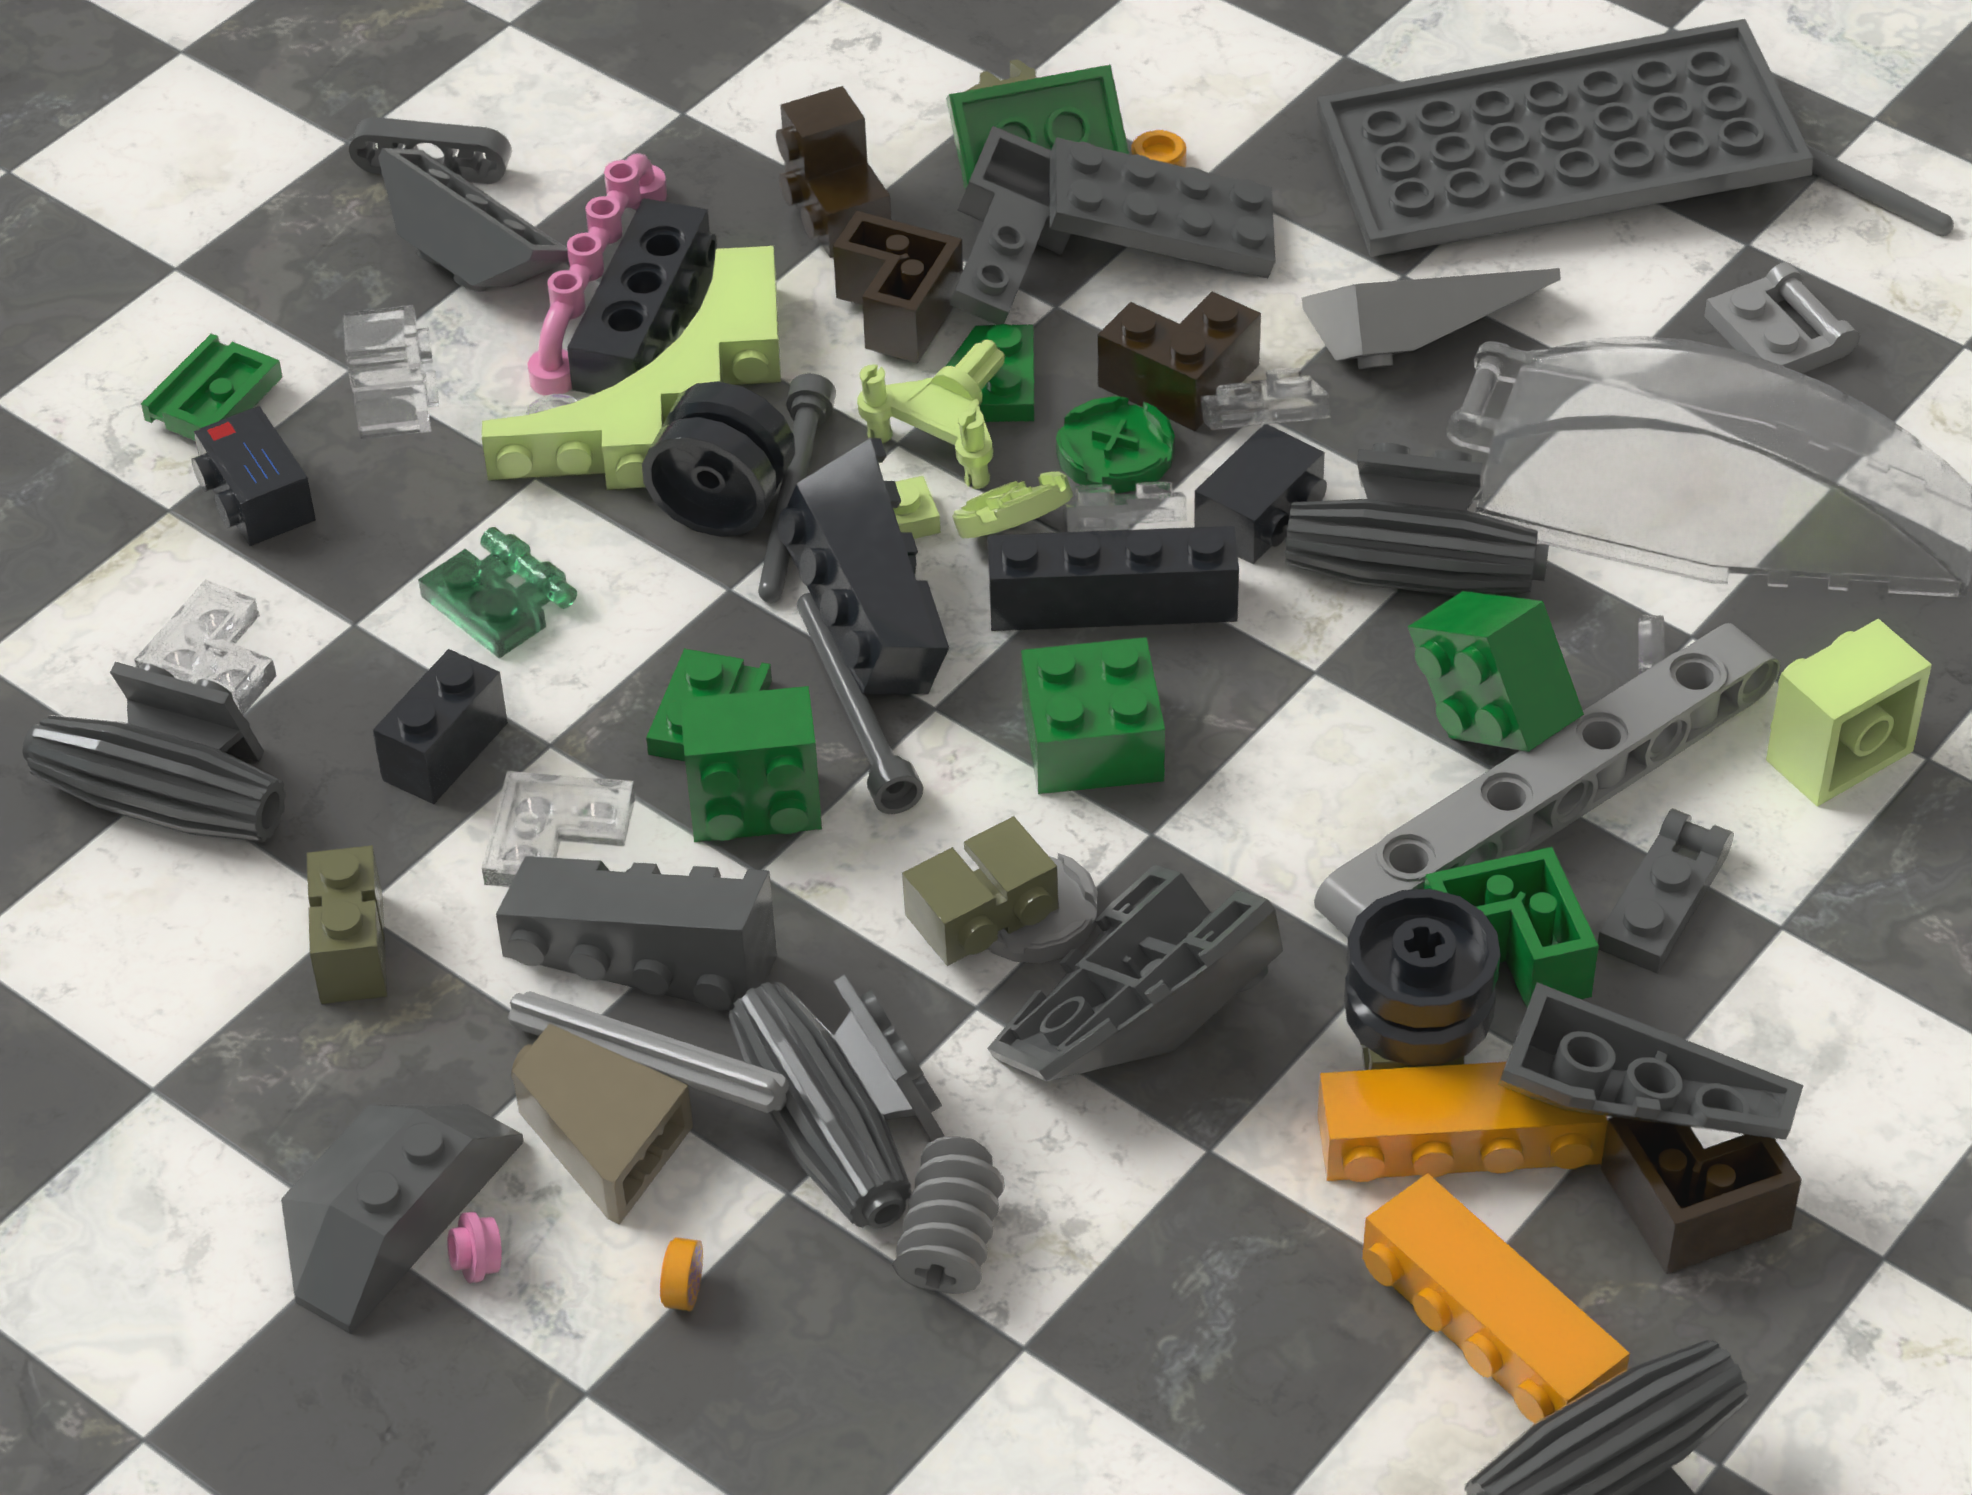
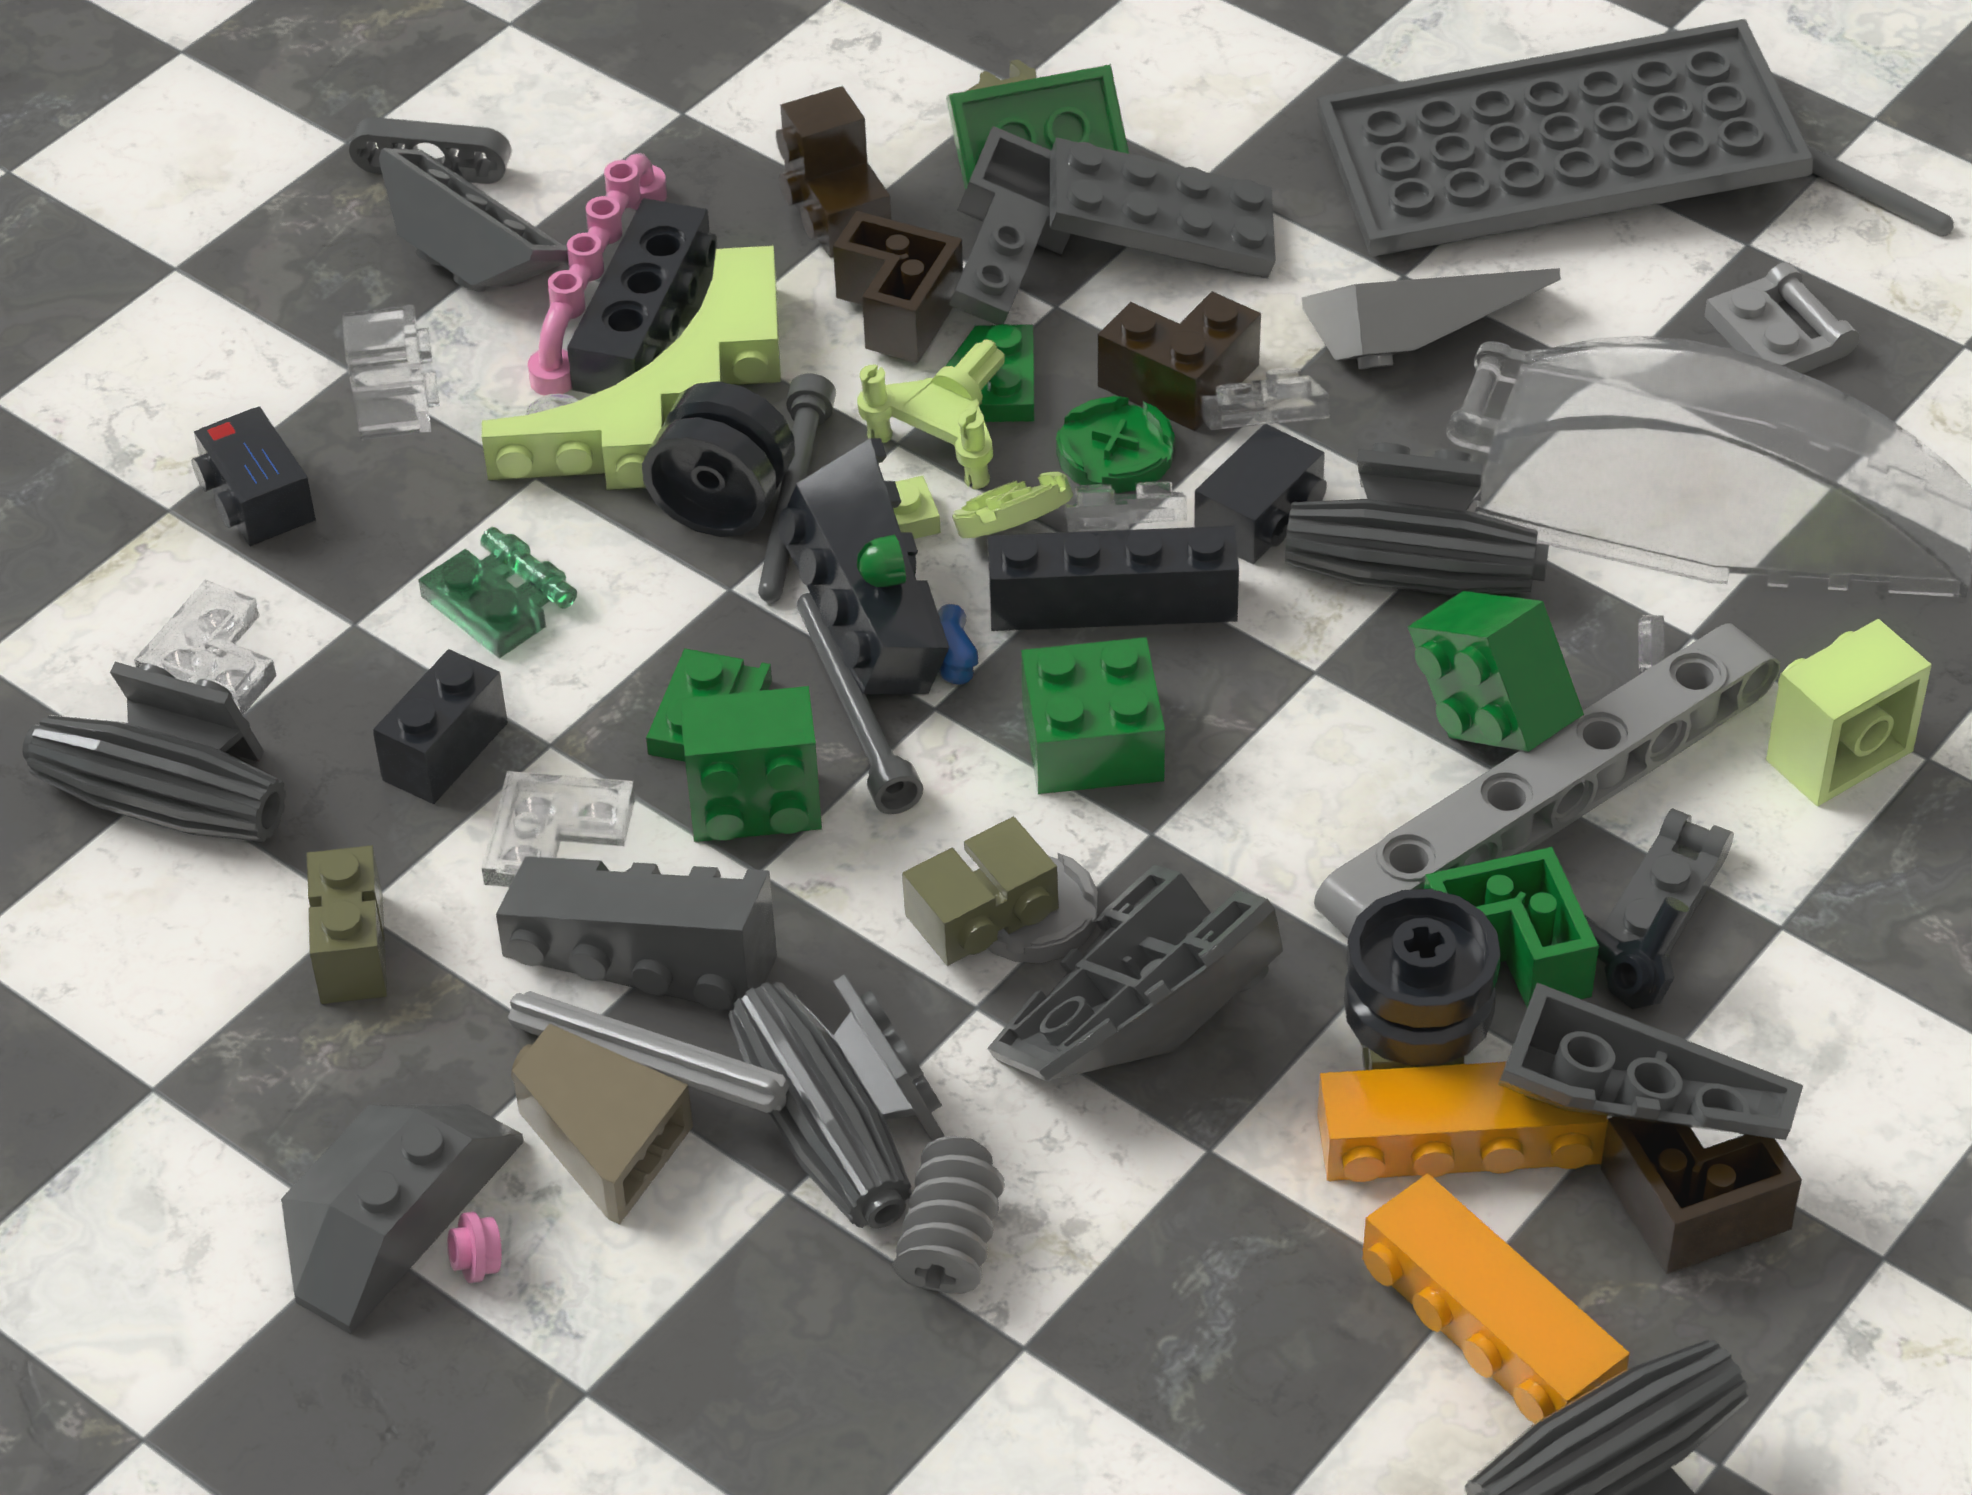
(211, 386): green plate -> none
(681, 1273): light orange tile -> none
(882, 562): none -> green hinge
(962, 653): none -> blue arm
(1161, 146): light orange tile -> none
(1640, 968): none -> black piece

